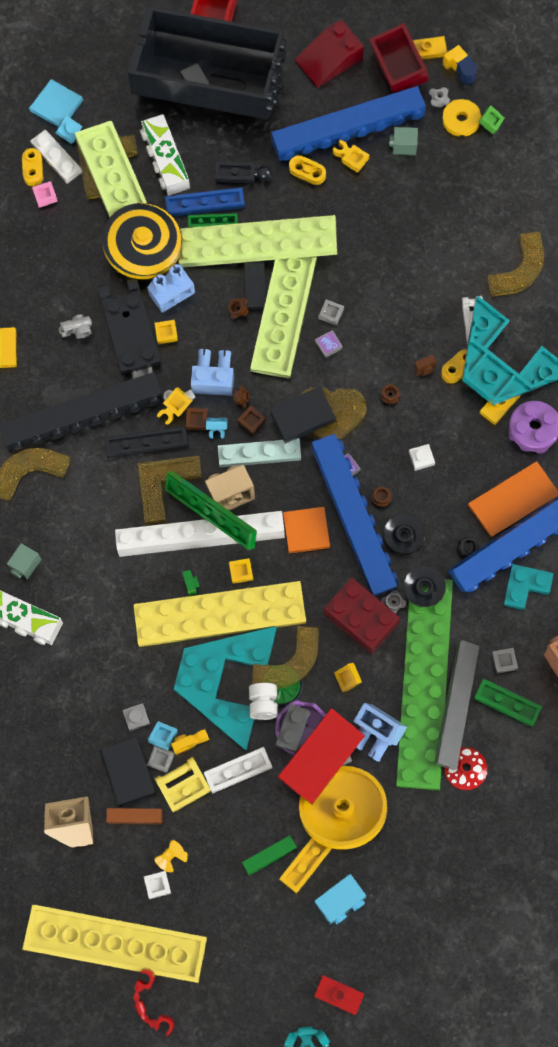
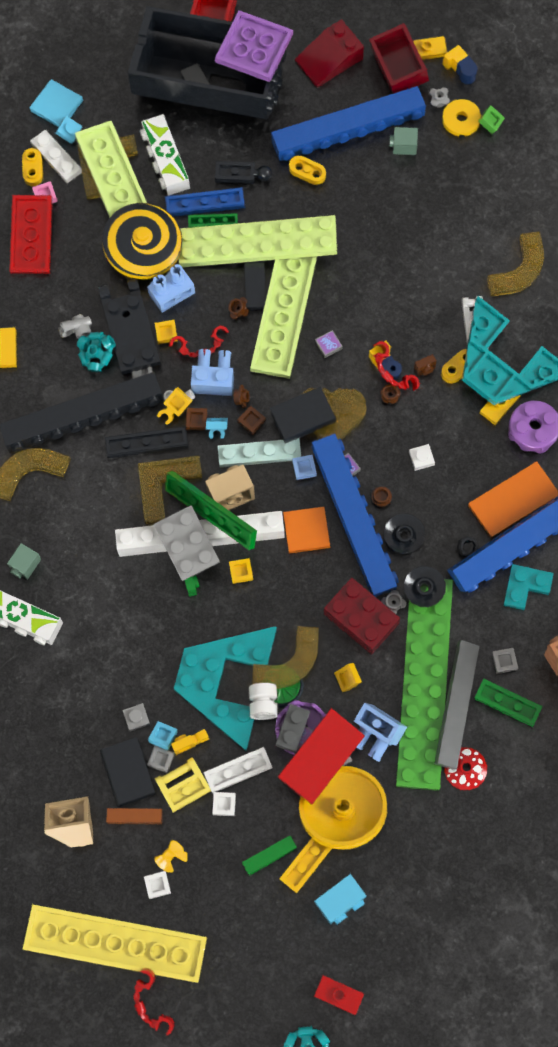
(31, 234): none -> red tile
(92, 344): none -> teal piece
(184, 351): none -> red piece
(186, 543): none -> light grey plate
(219, 613): light yellow plate -> none
(224, 804): none -> white plate
(254, 46): none -> medium lavender plate
(304, 467): none -> light blue plate
(331, 312): light grey tile -> none
(352, 157): yellow plate -> none
(387, 376): none -> red piece
(388, 363): none -> dark blue leg

